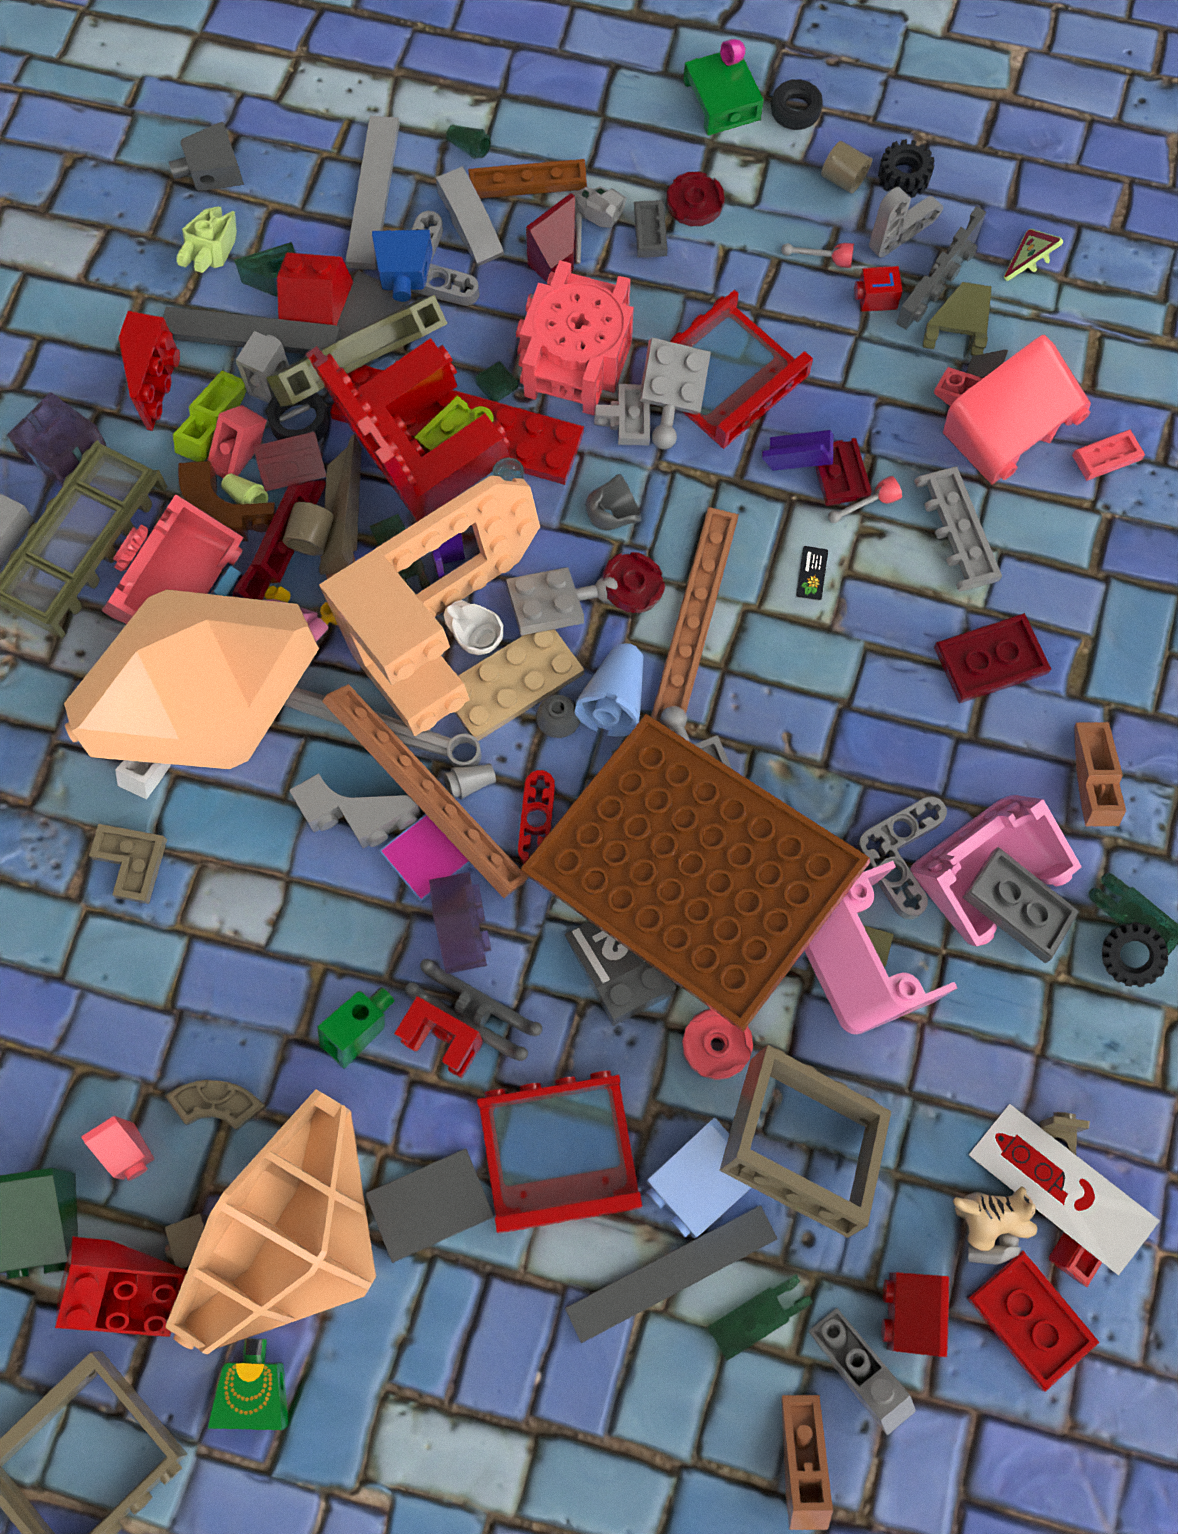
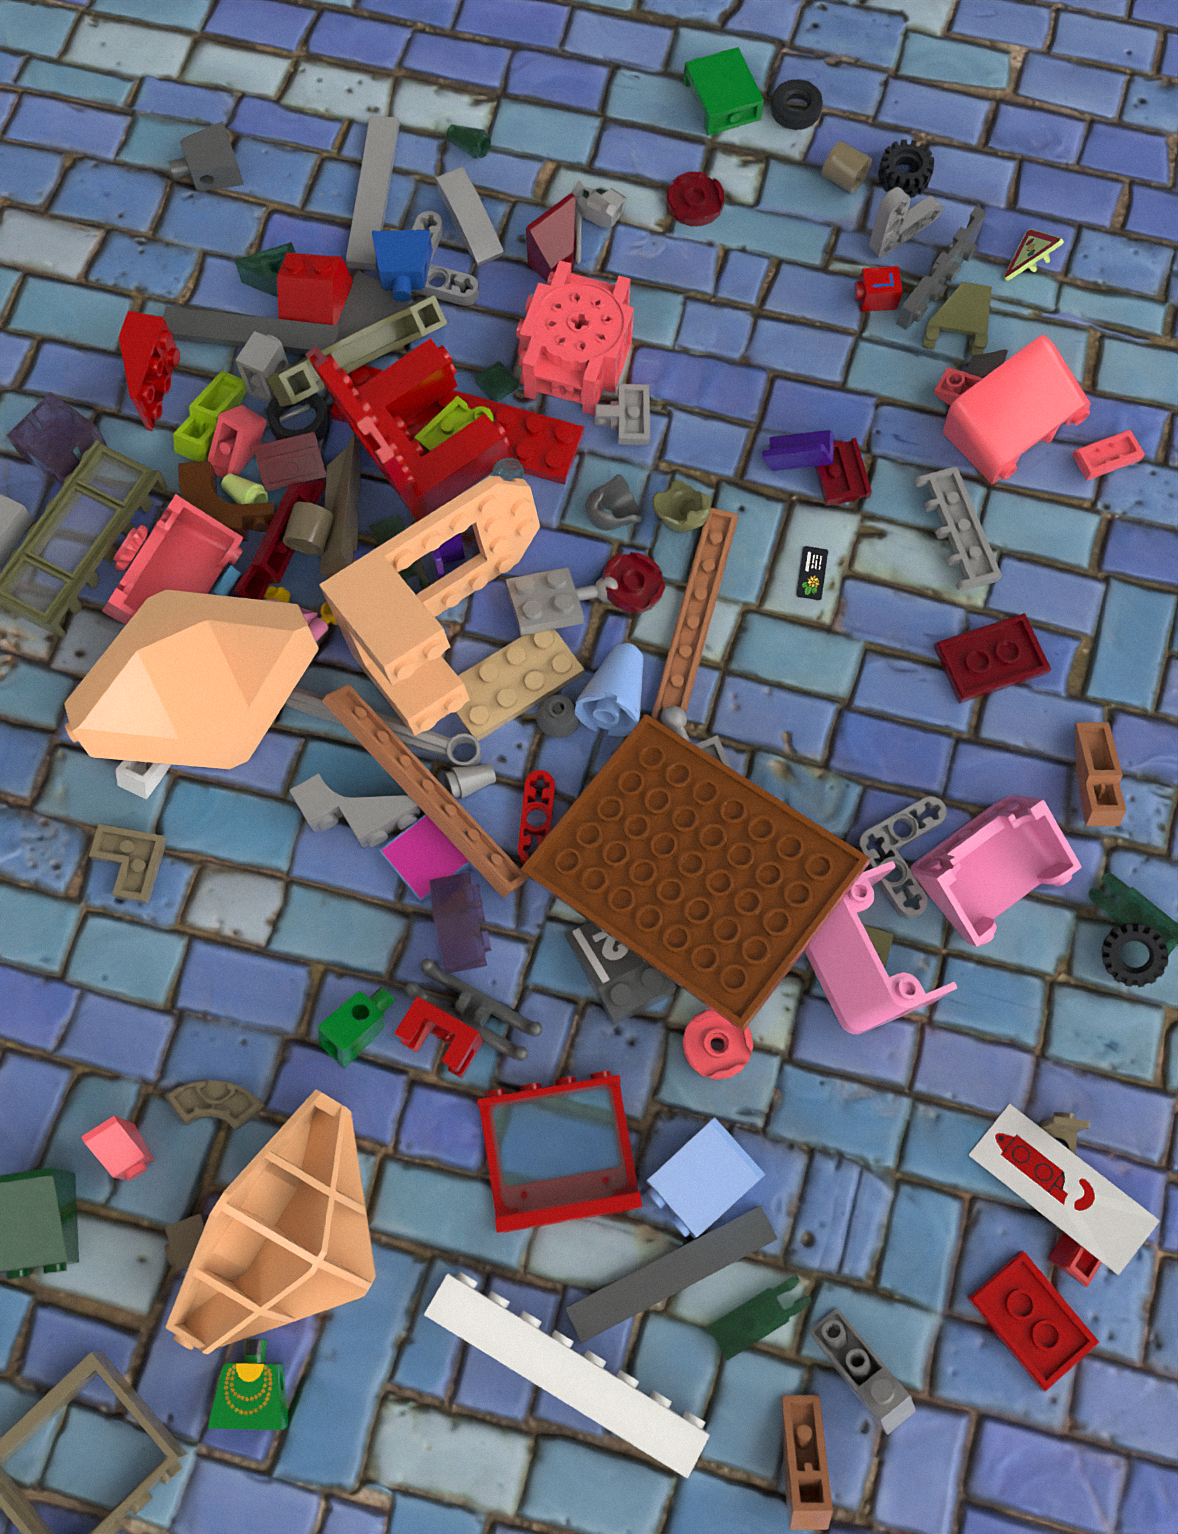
(116, 1289): red slope -> none
(208, 239): yellowish green hinge -> none
(429, 1205): dark grey tile -> none
(474, 627): white hair -> none
(529, 178): dark orange tile -> none
(568, 1374): none -> white brick
(650, 228): dark grey plate -> none
(674, 380): light grey plate -> none
(682, 507): none -> olive hair
(732, 51): dark pink hinge -> none
(744, 372): panel -> none
(785, 1185): dark tan window -> none
(841, 254): hinge -> none
(886, 491): hinge -> none
(916, 1313): red slope -> none
(995, 1216): tan animal -> none
(1000, 1253): light grey arm -> none
(1021, 904): dark grey tile -> none

